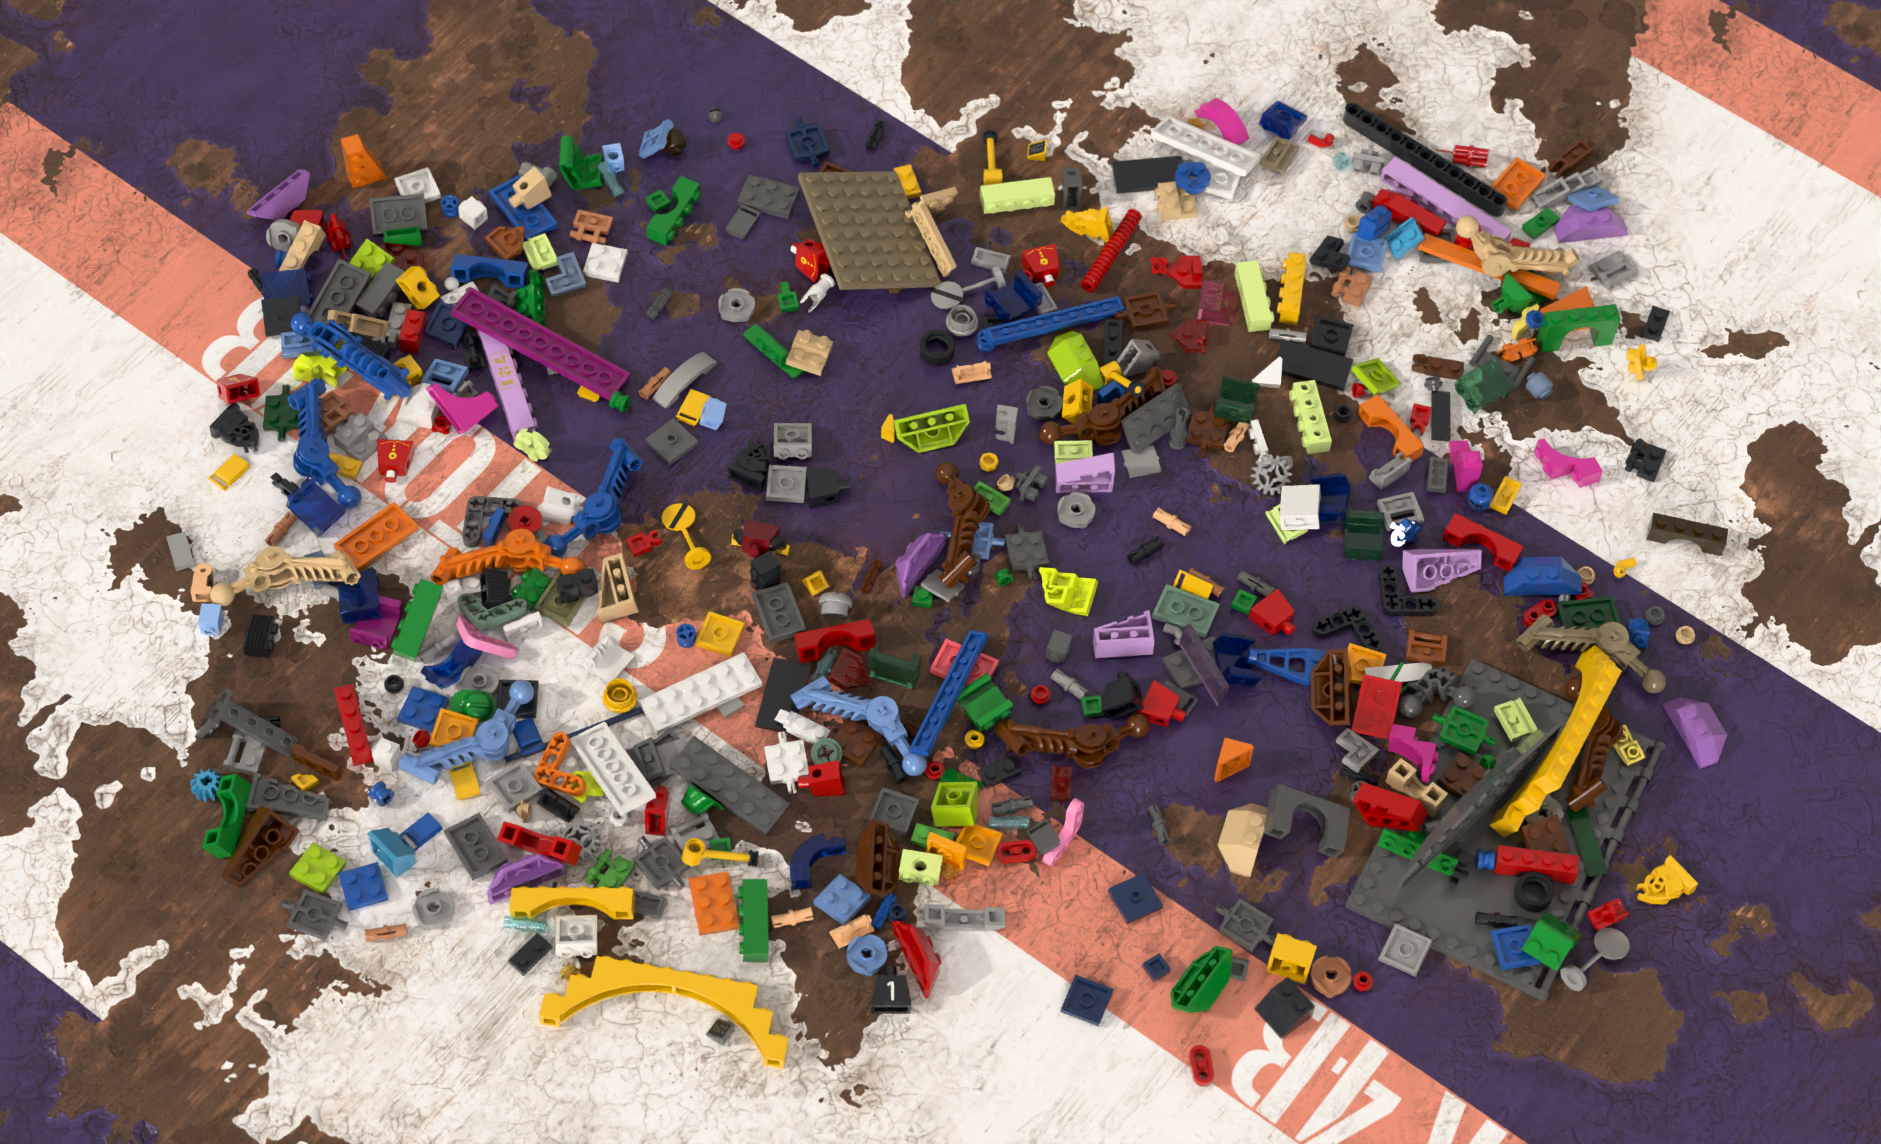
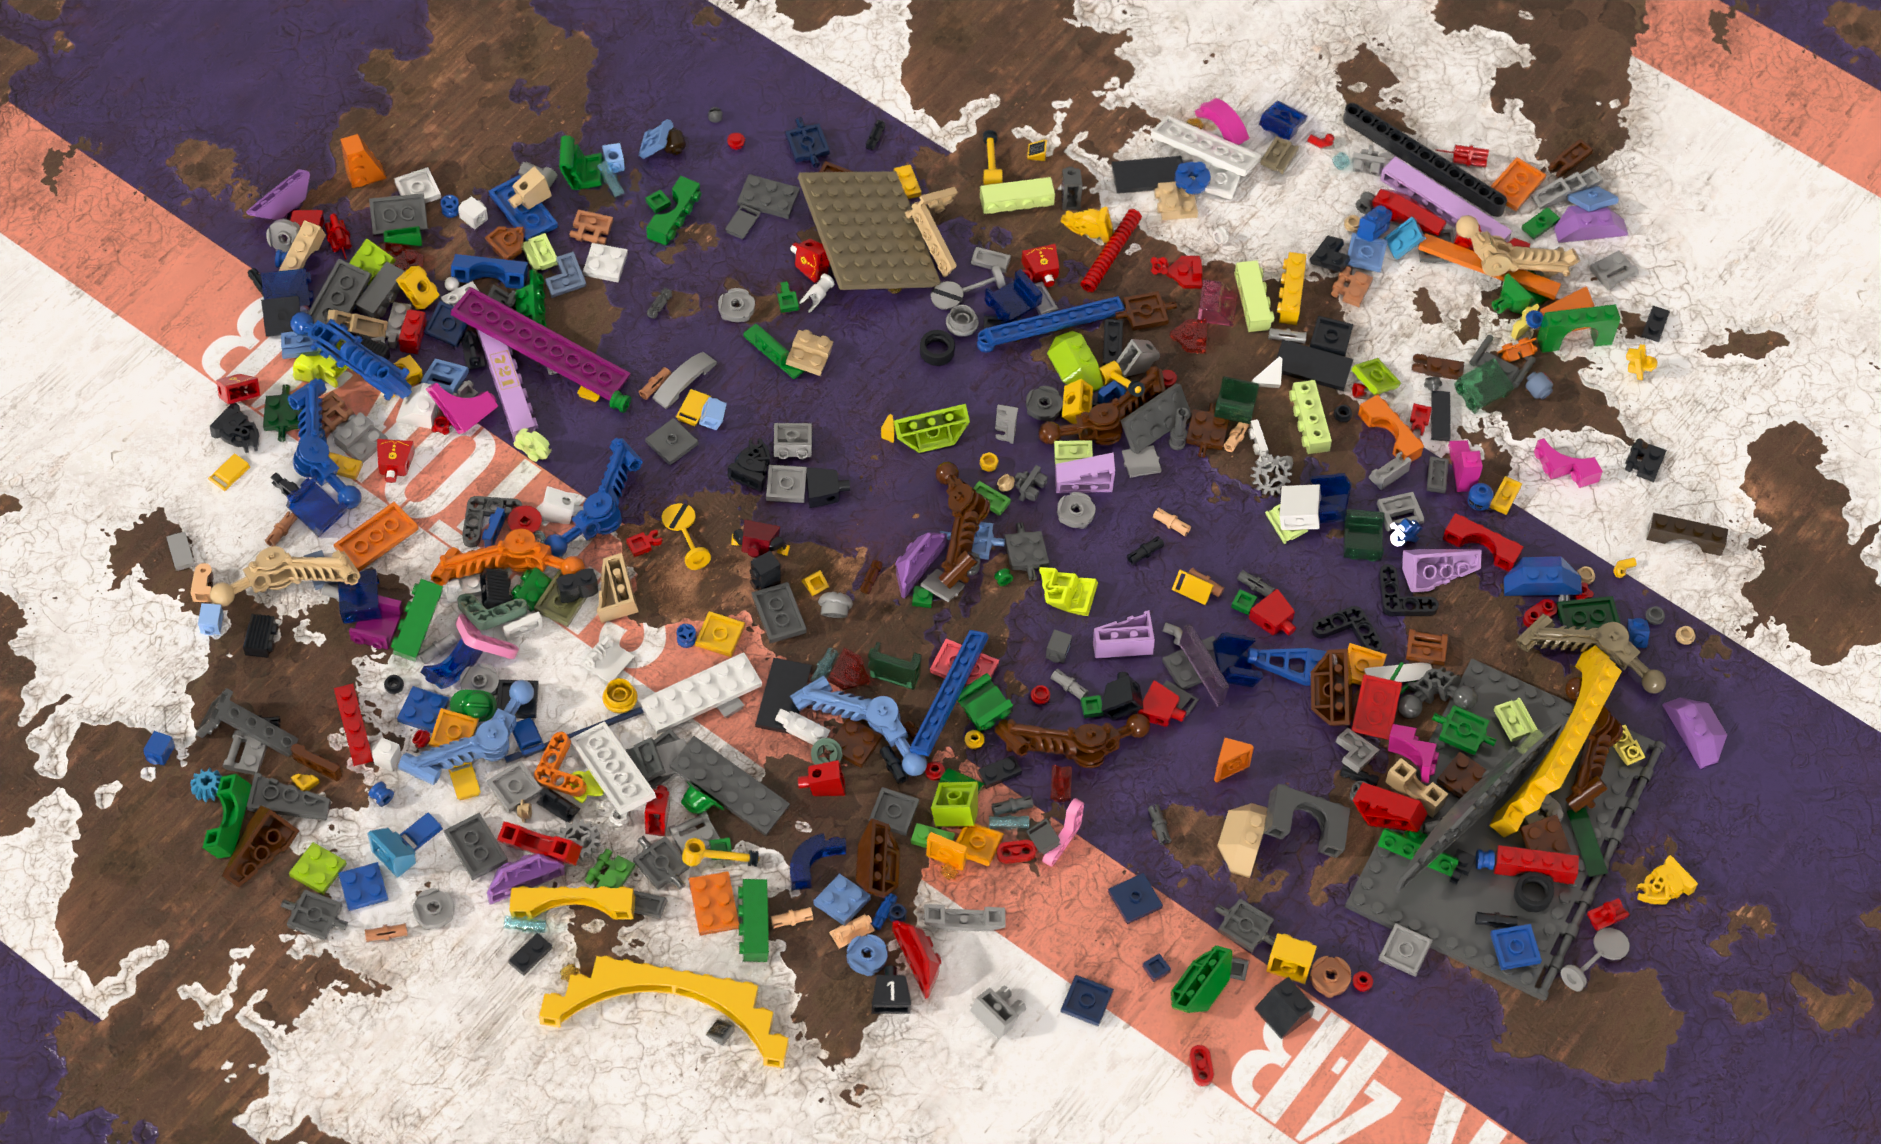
(158, 748): none -> blue brick
(576, 936): white plate -> none
(786, 762): white plate -> none
(856, 635): red arch -> none
(915, 859): yellowish green brick -> none
(972, 373): light nougat hinge -> none
(995, 1012): none -> light grey brick
(1184, 608): sand green plate -> none
(1488, 761): green hinge -> none
(1551, 941): green piece -> none

